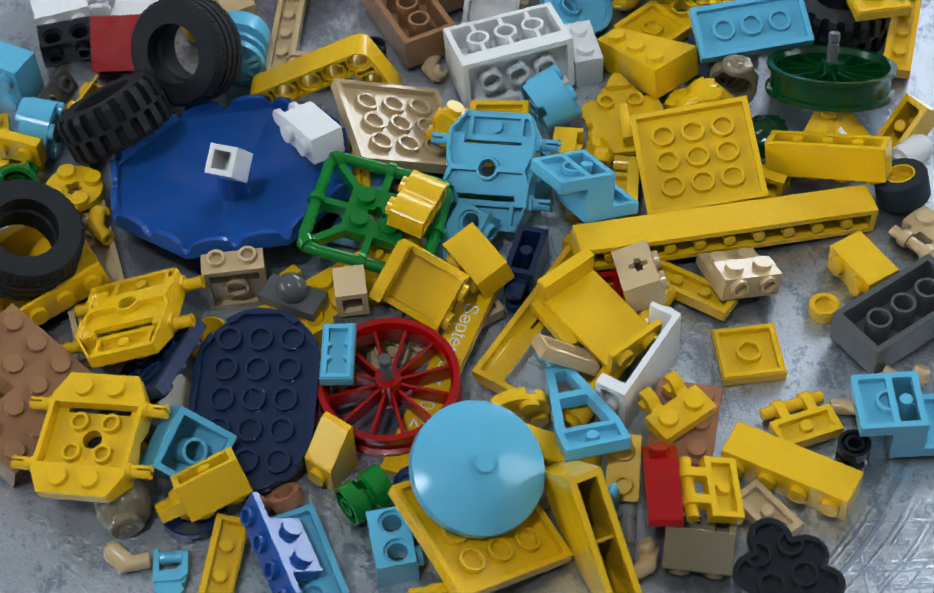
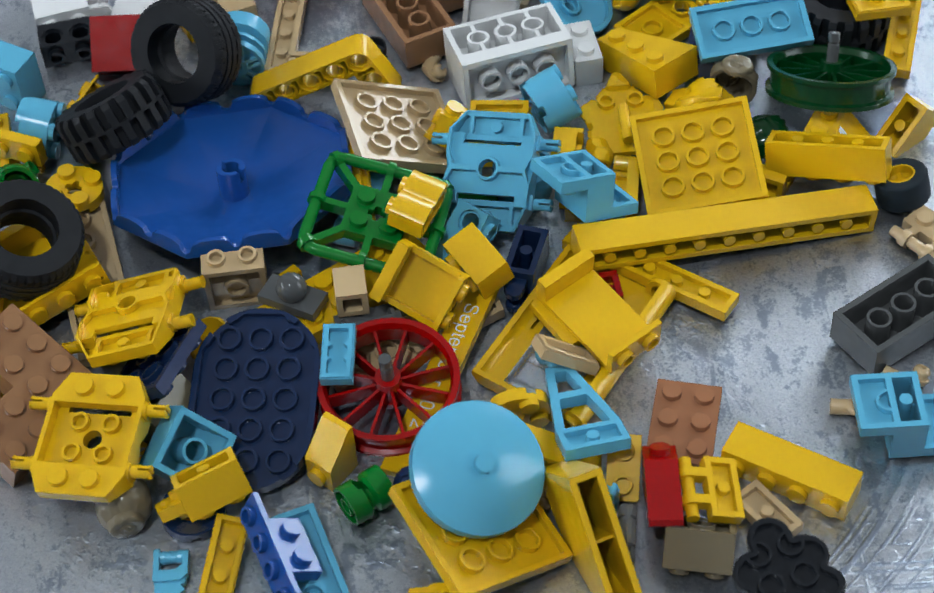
(59, 87): dark grey hinge -> none
(97, 226): yellow arm -> none
(123, 560): tan arm -> none
(228, 162): white brick -> none
(284, 498): nougat plate -> none
(309, 131): white hinge -> none
(392, 545): medium azure brick -> none
(624, 396): white panel -> none
(639, 275): tan brick -> none
(647, 558): tan arm -> none
(680, 414): yellow plate -> none
(739, 273): tan plate -> none
(748, 354): yellow tile -> none
(803, 428): yellow plate -> none
(822, 307): yellow tile -> none
(853, 449): black wheel -> none
(859, 263): yellow brick -> none
(913, 147): white brick -> none

